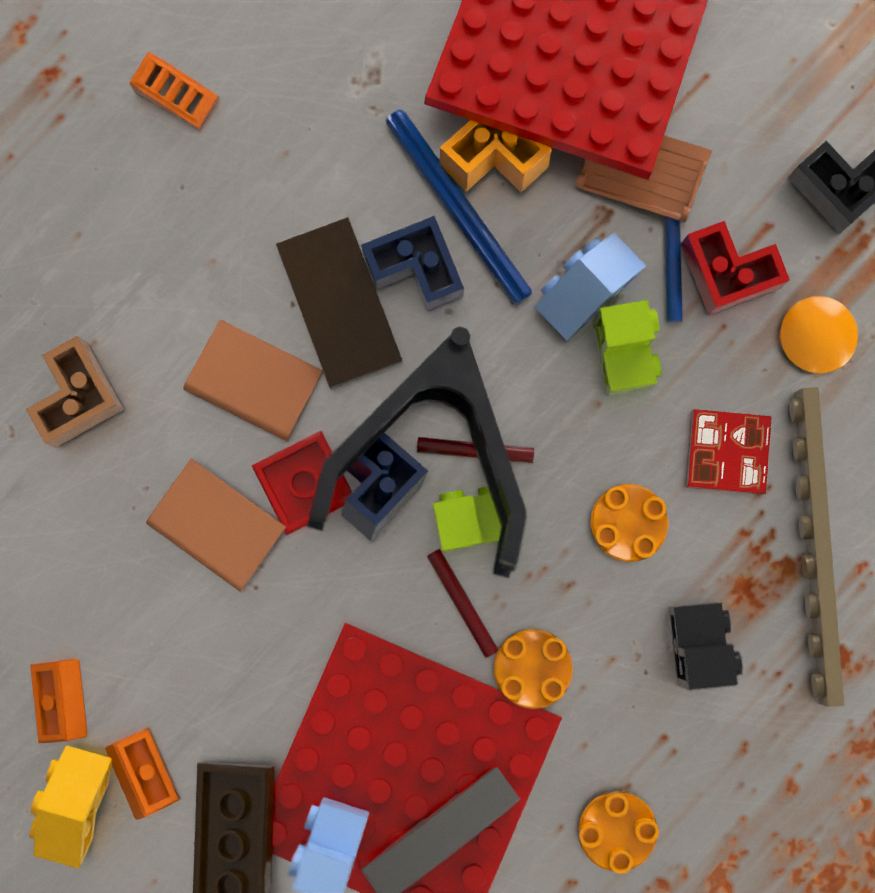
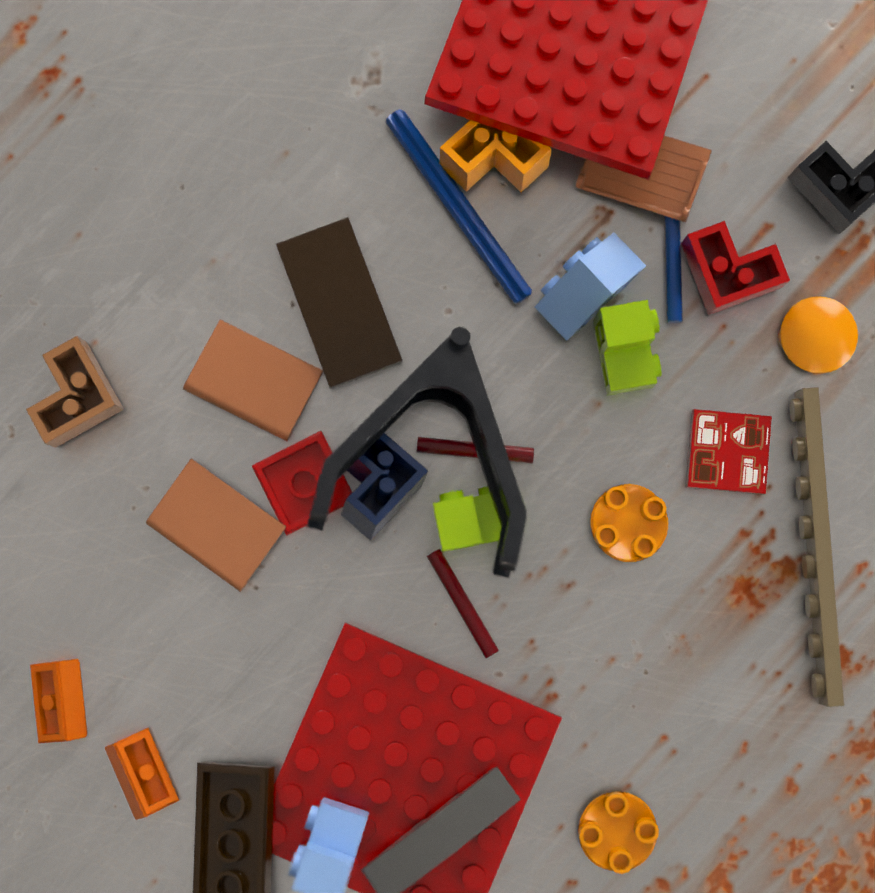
(69, 806): yellow brick -> none
(145, 73): orange slope -> none
(416, 252): dark blue brick -> none
(533, 668): light orange dish -> none
(701, 647): black brick -> none

